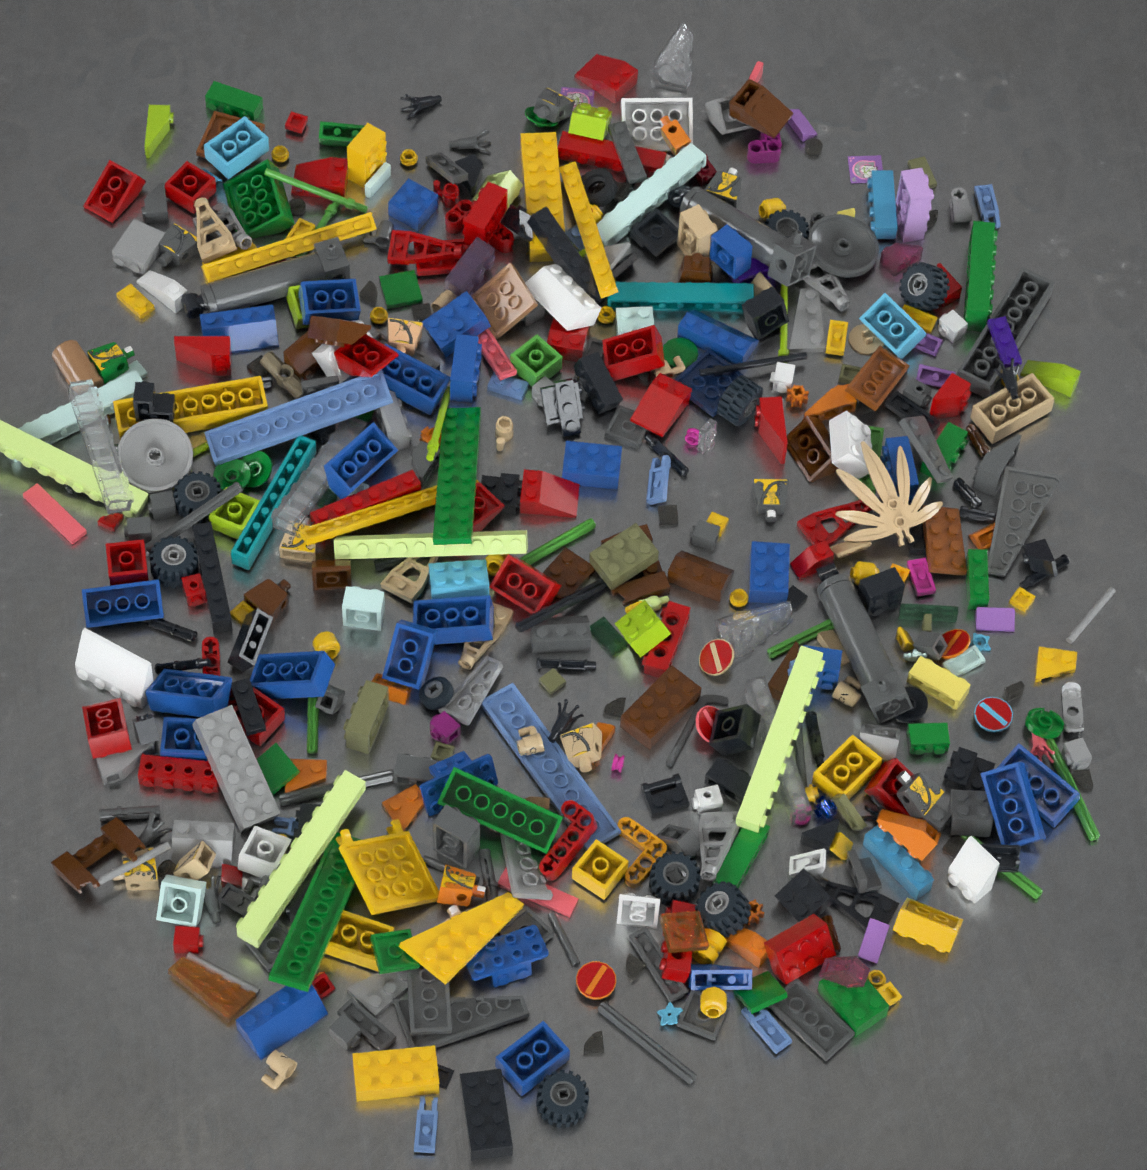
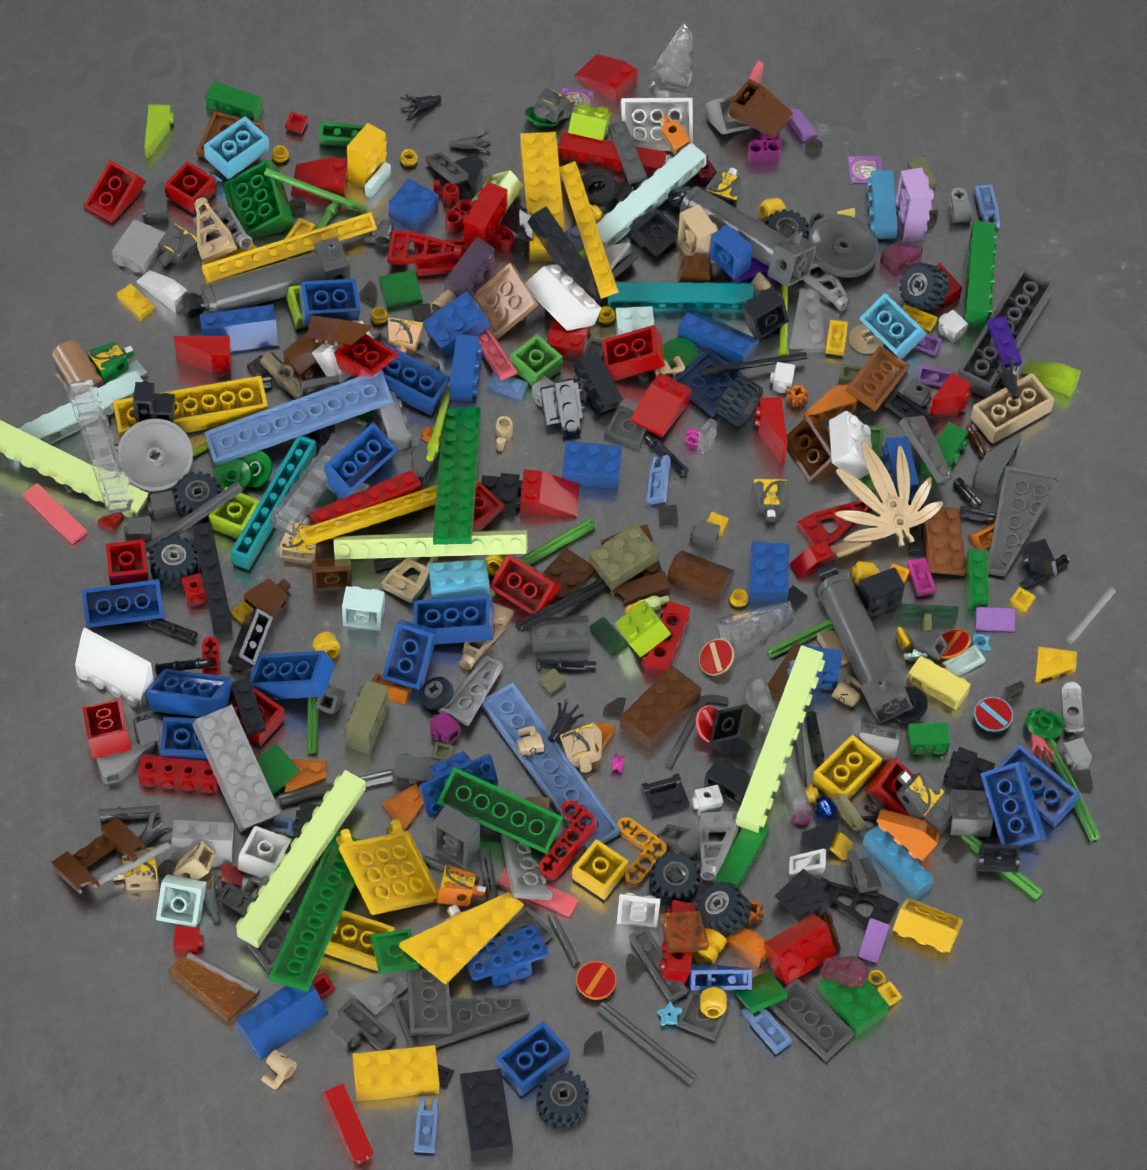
(347, 1123): none -> red slope
(973, 870): white slope -> none

